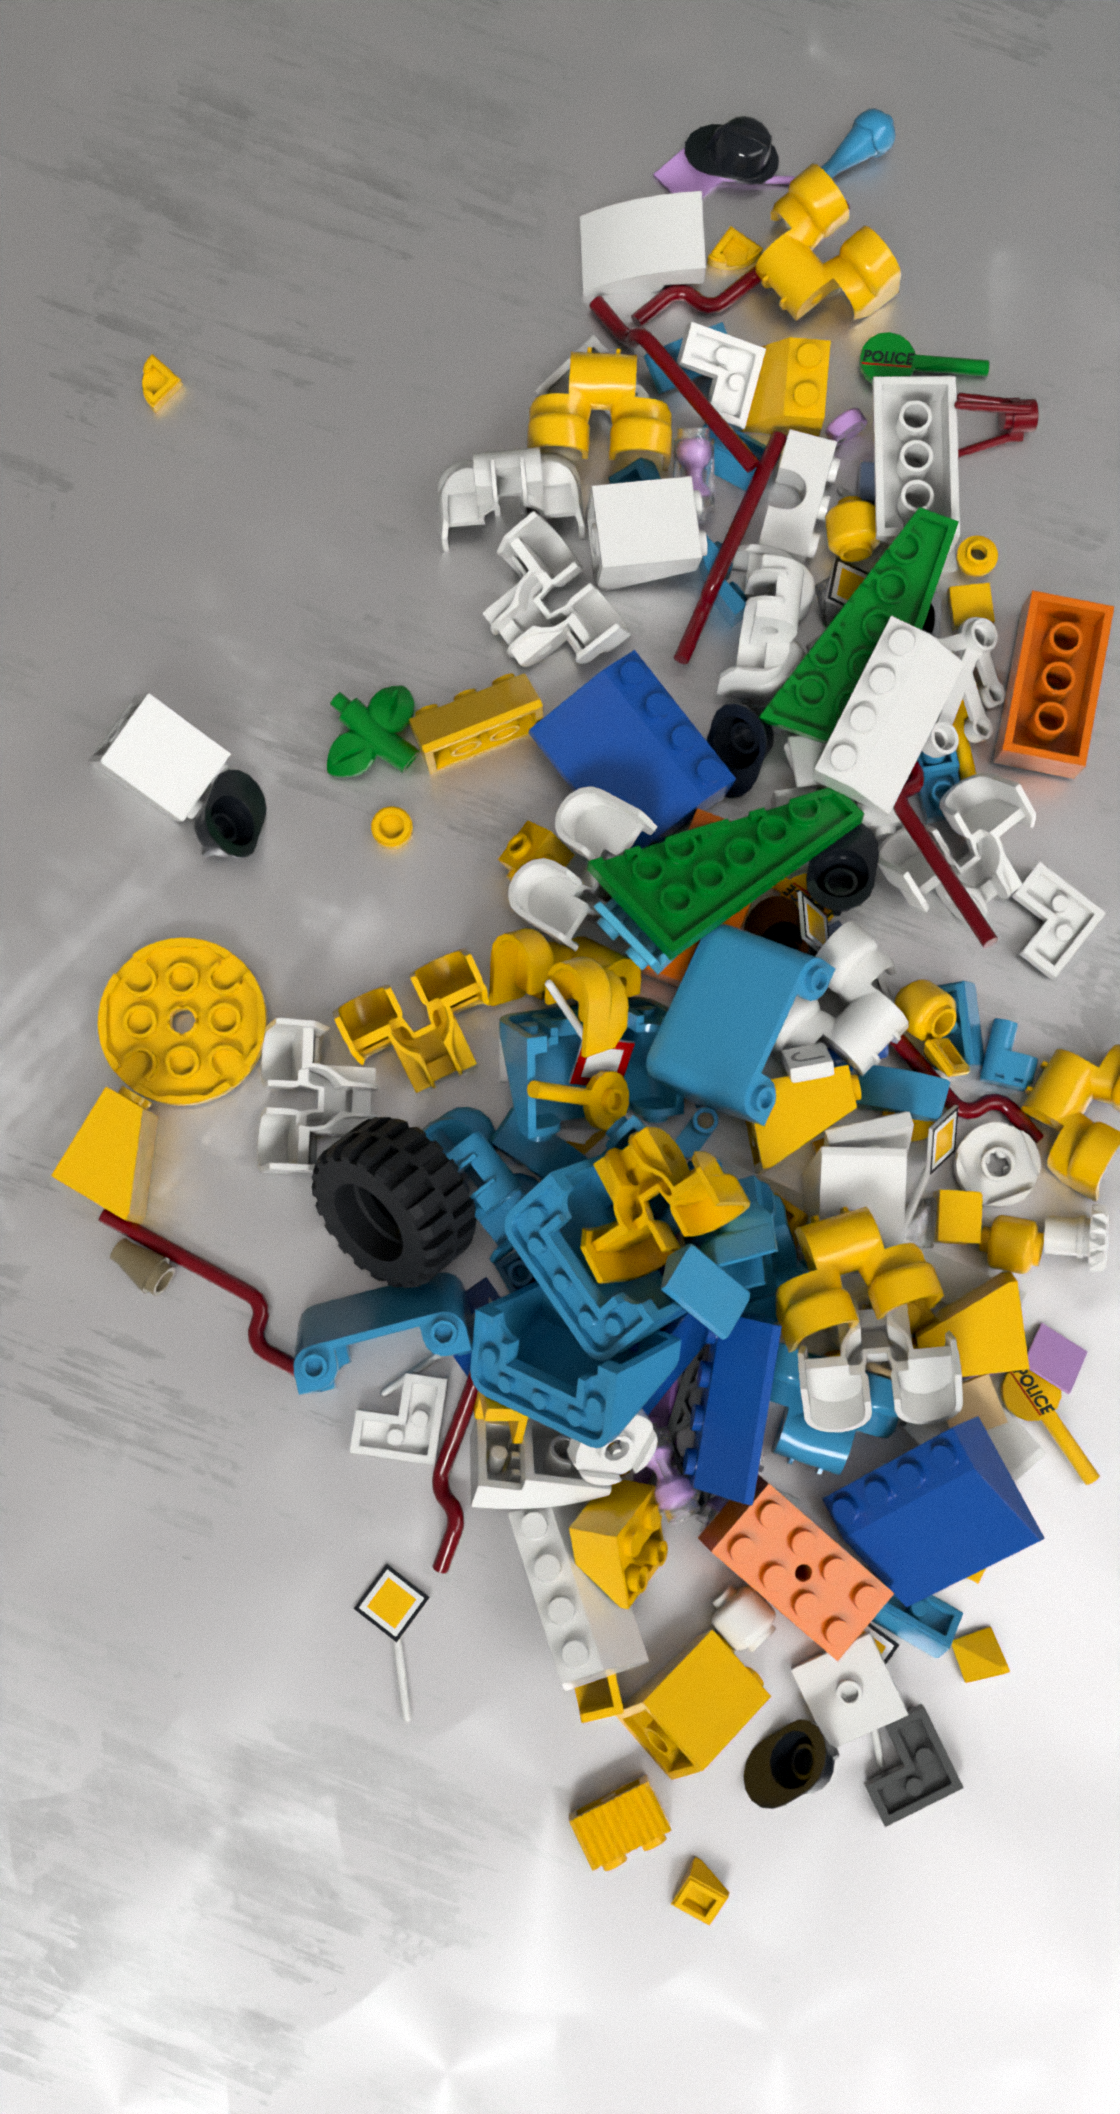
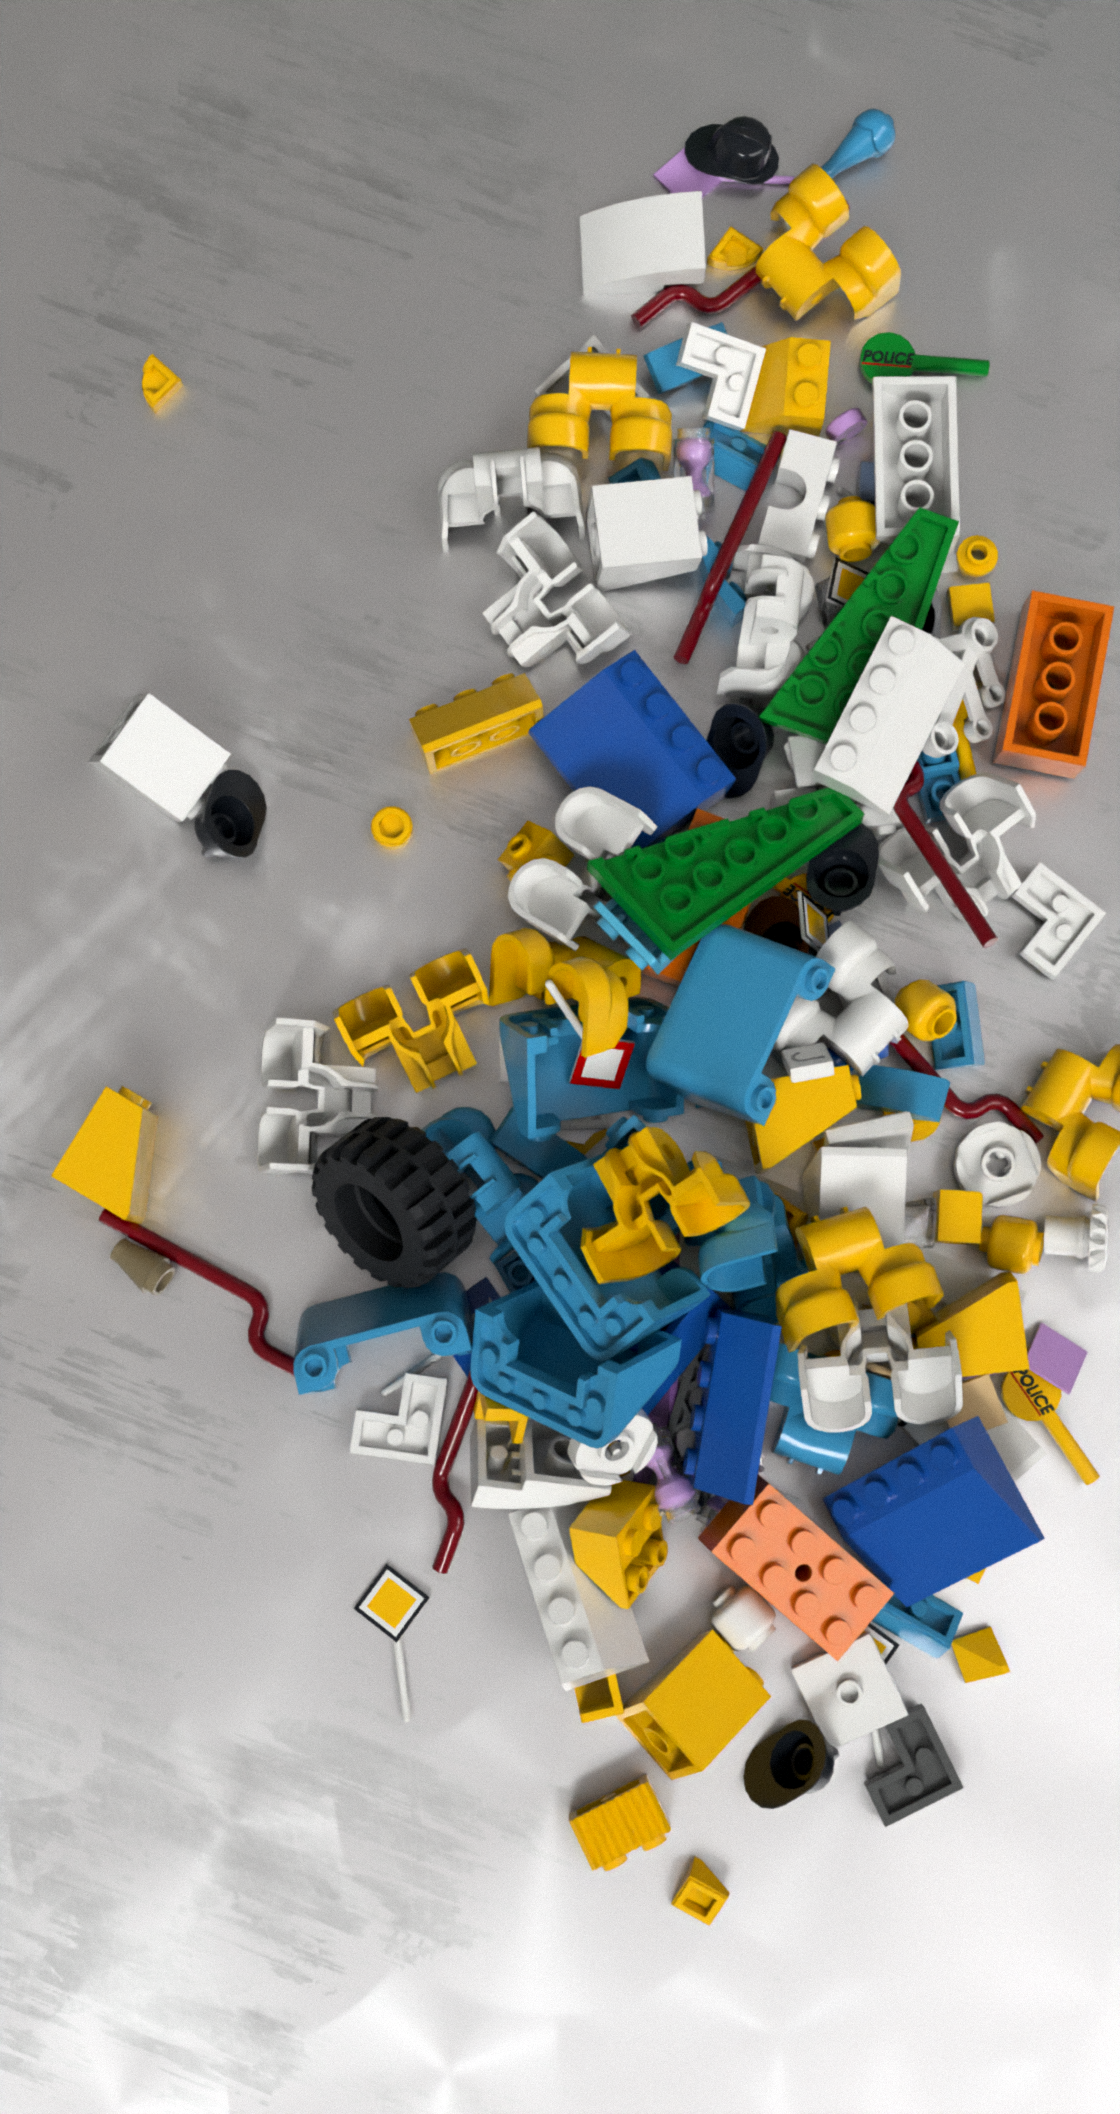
(139, 1014): yellow plate -> none
(372, 733): green plant -> none
(602, 1100): yellow piece -> none
(644, 338): dark red piece -> none
(697, 1131): dark azure piece -> none
(704, 1290): dark azure slope -> none
(940, 1147): white piece -> none
(945, 1057): yellow slope -> none
(1001, 1064): dark azure piece -> none
(1014, 414): dark red plant -> none

